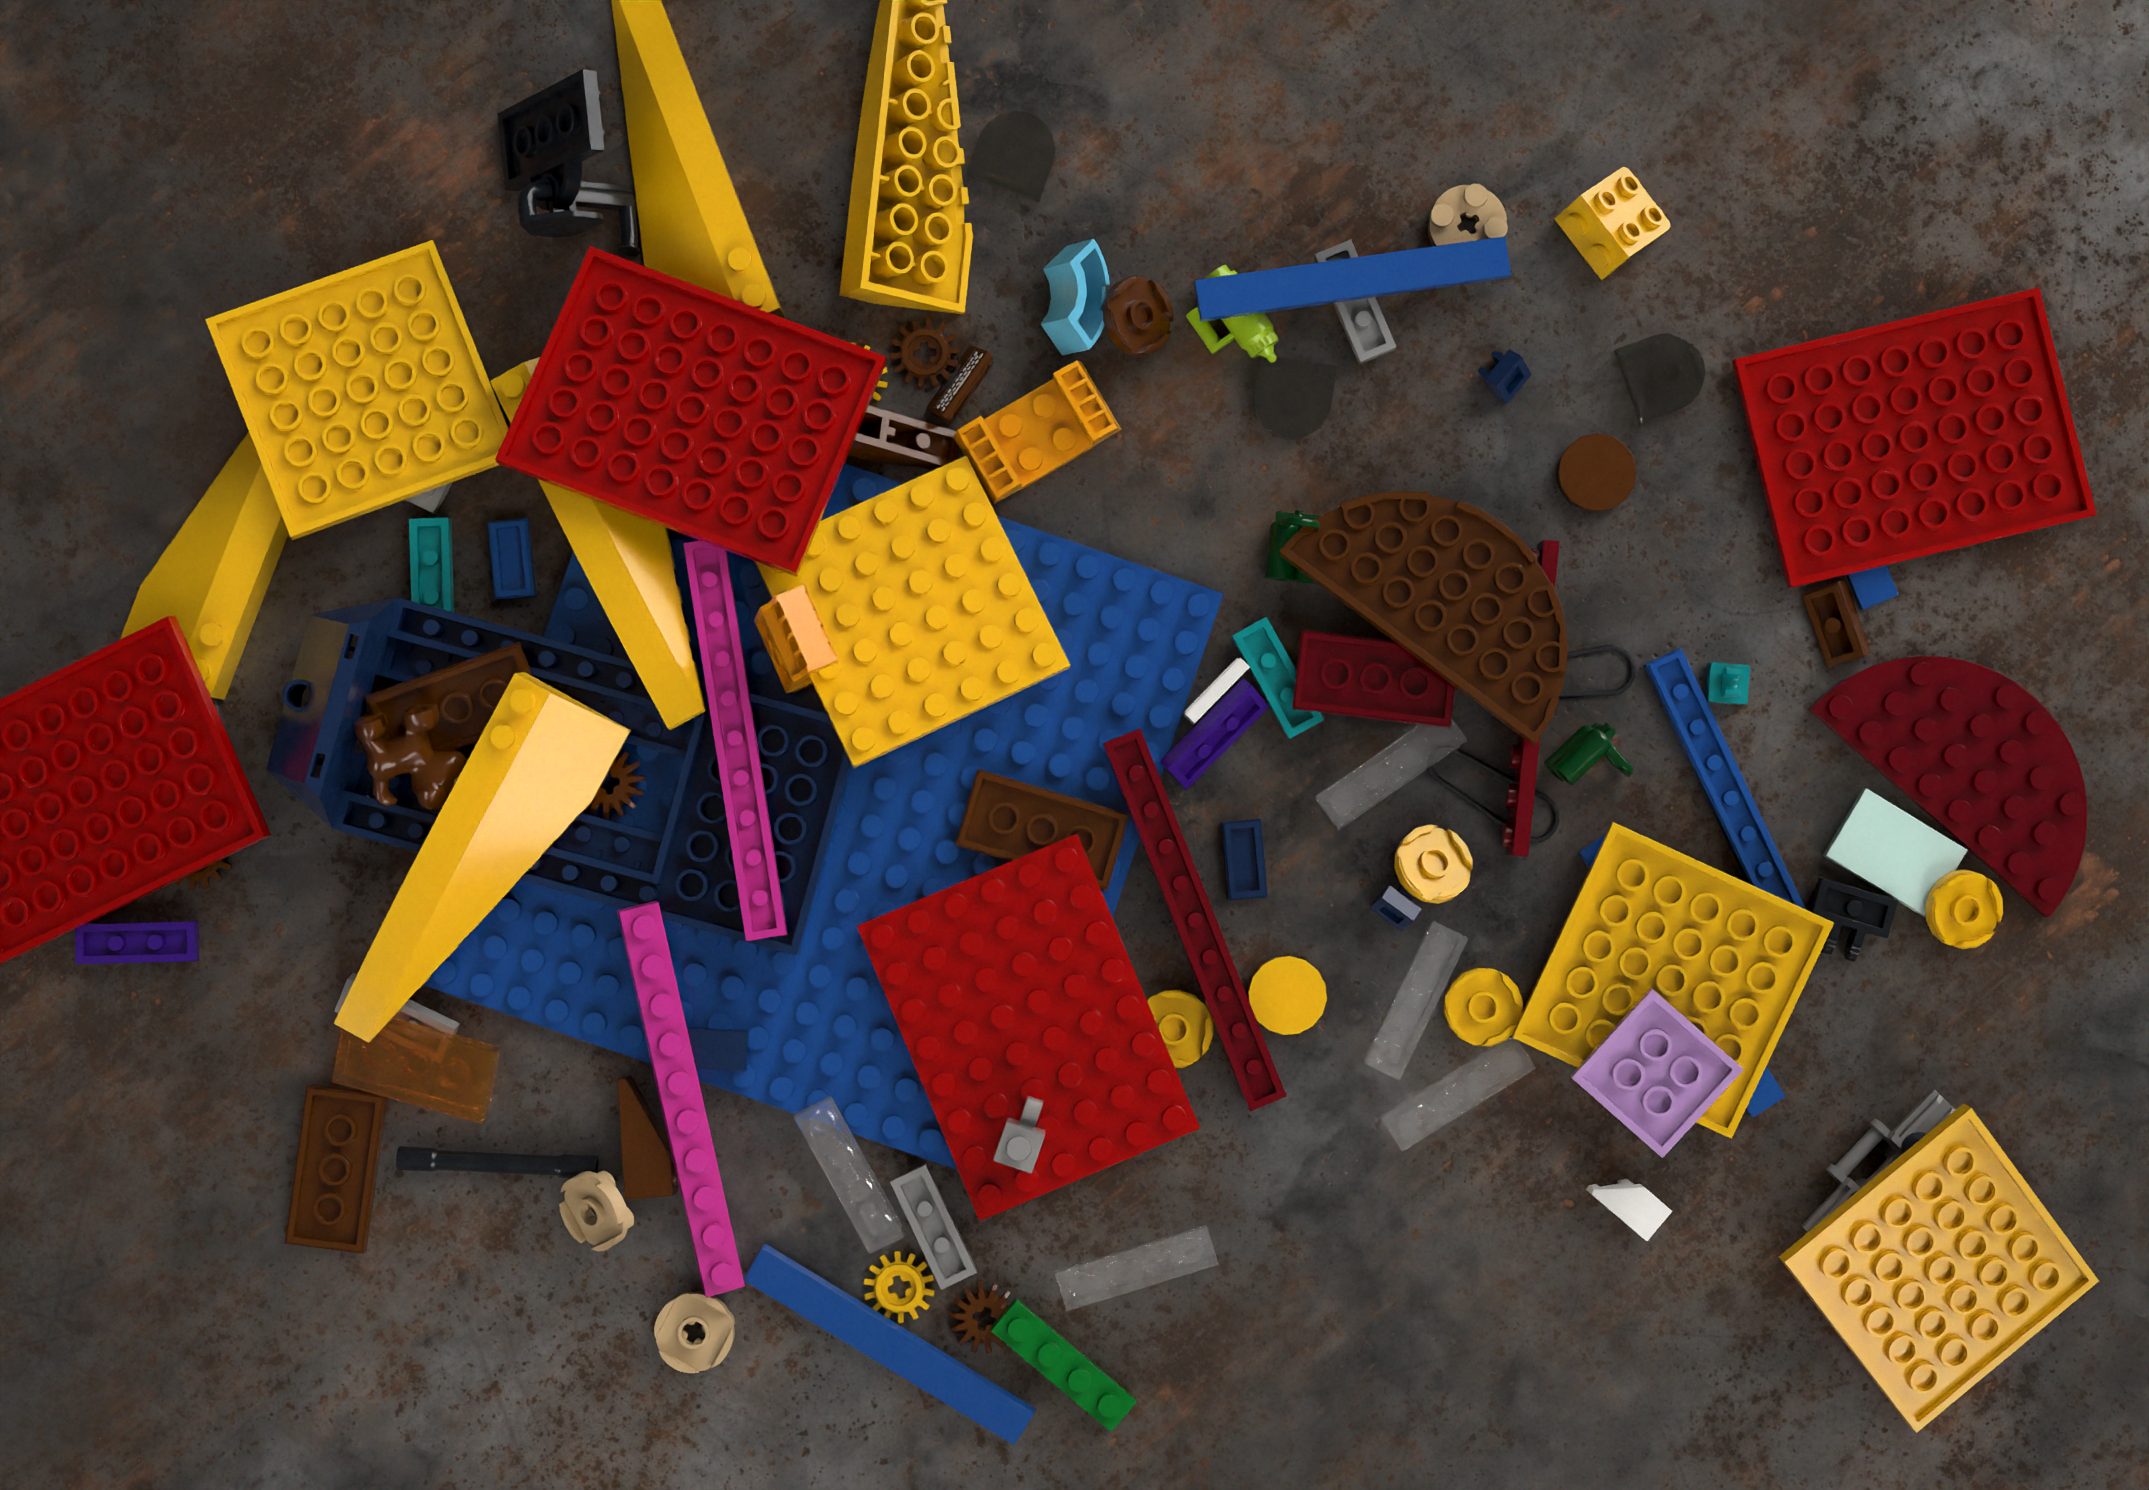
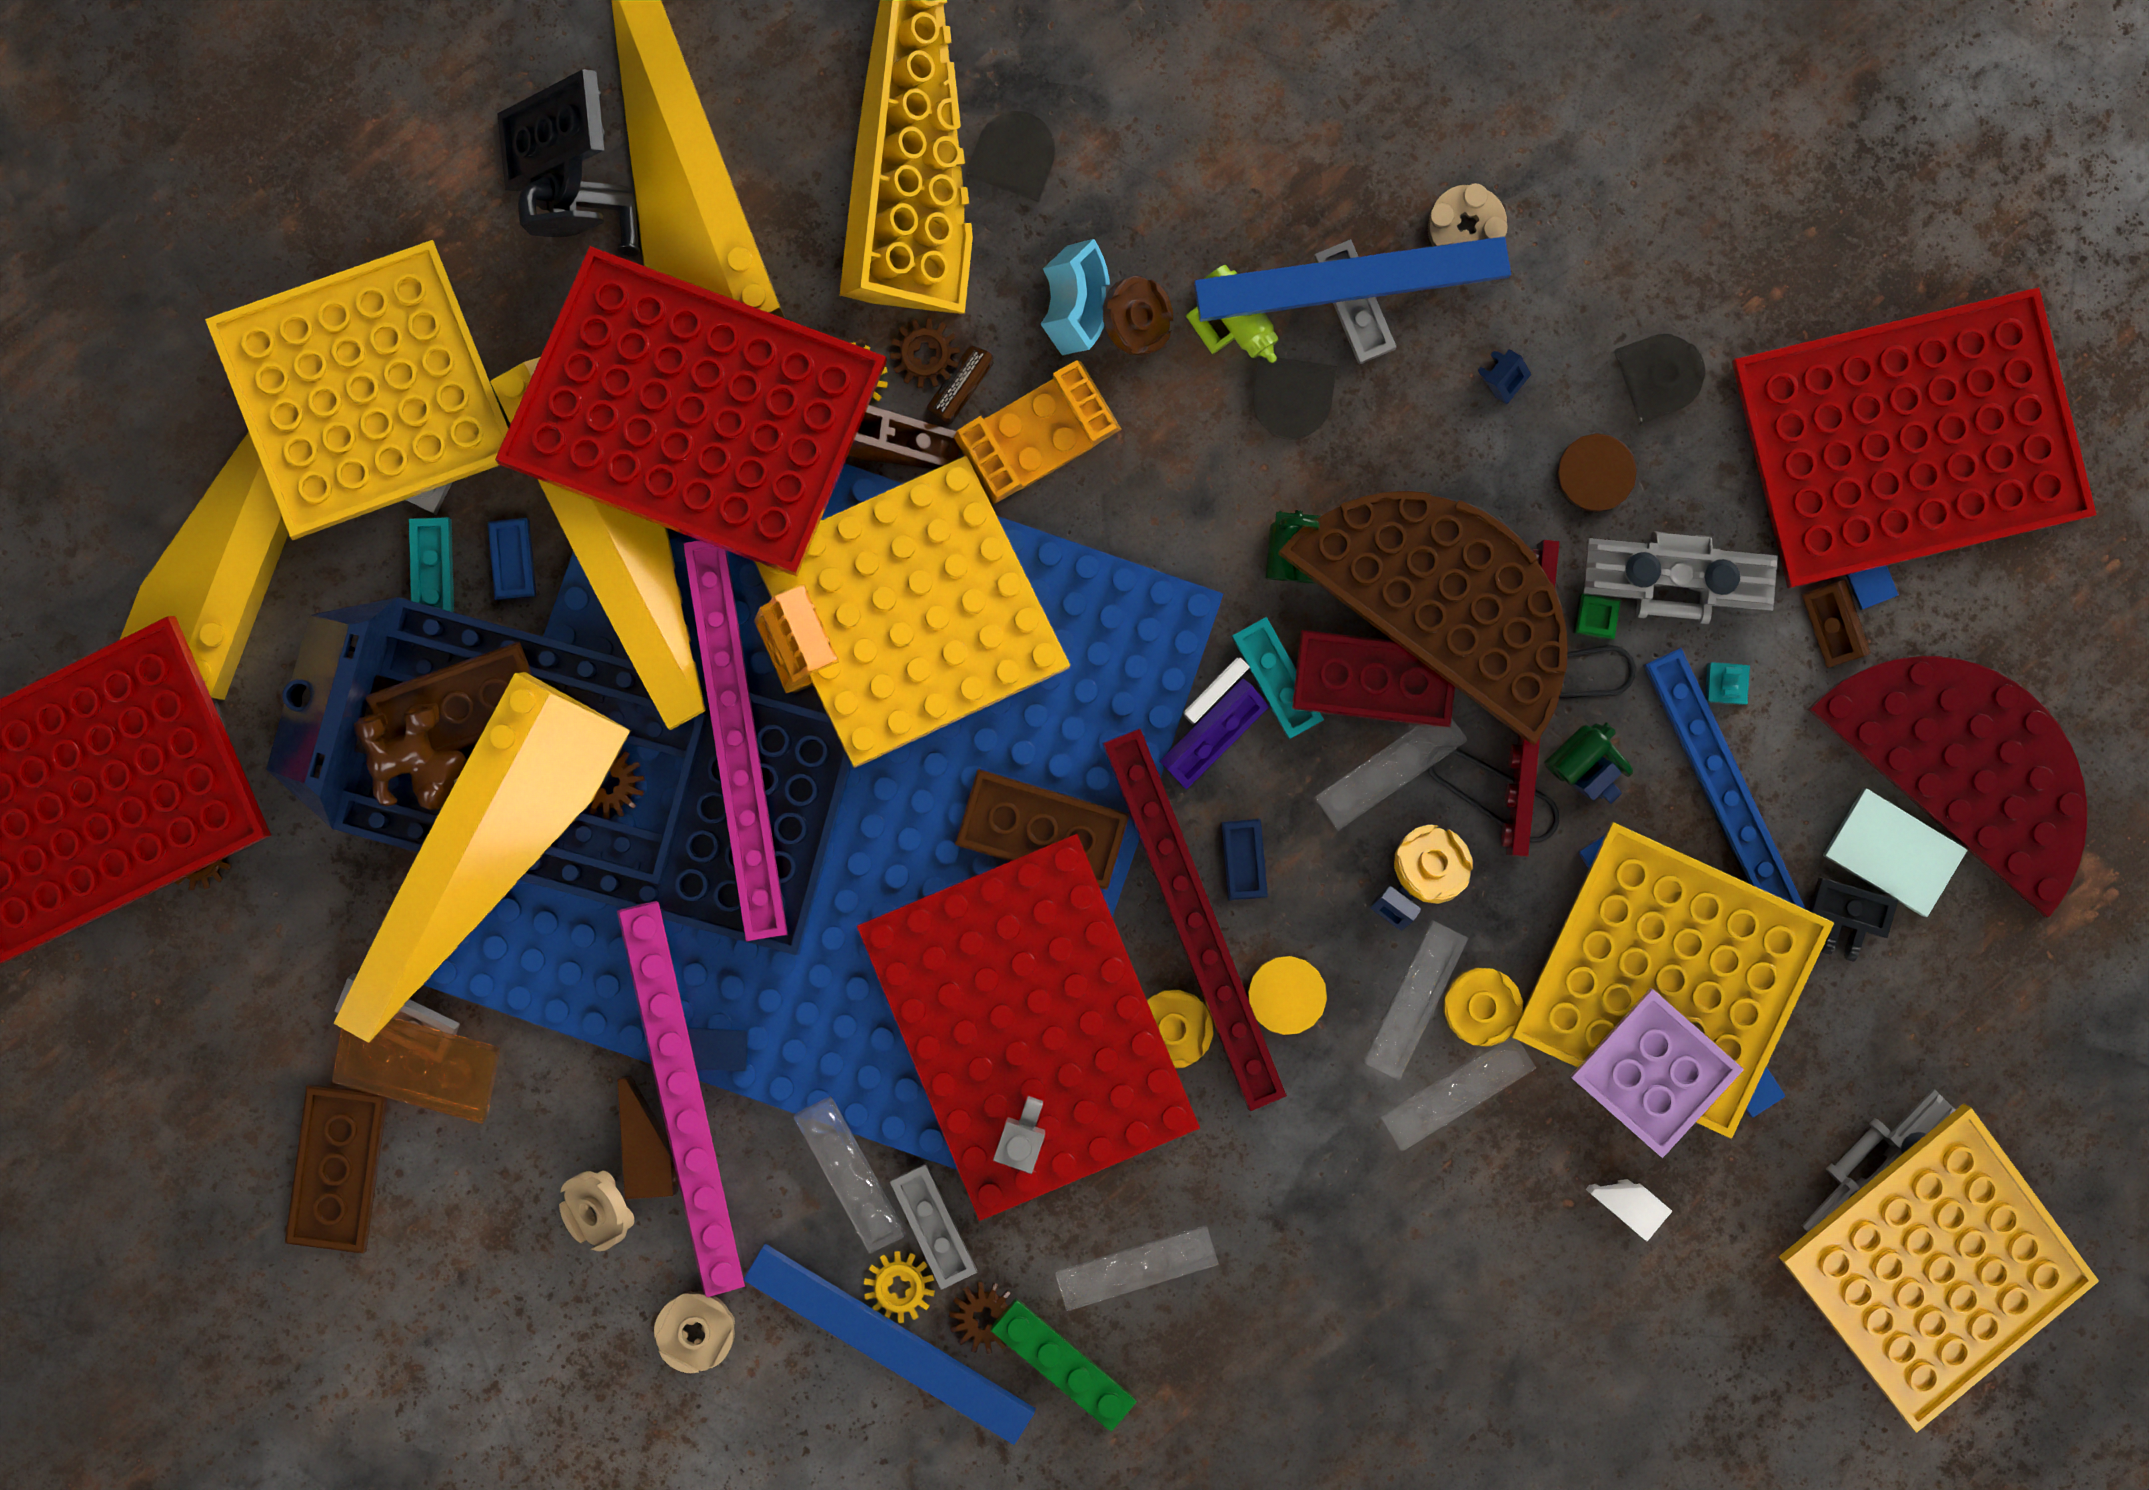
(137, 942): dark purple plate -> none
(432, 1159): black piece -> none
(1597, 616): none -> green tile
(1599, 781): none -> dark blue tile
(1612, 221): yellow bracket -> none
(1680, 561): none -> light grey piece
(1963, 909): yellow tile -> none

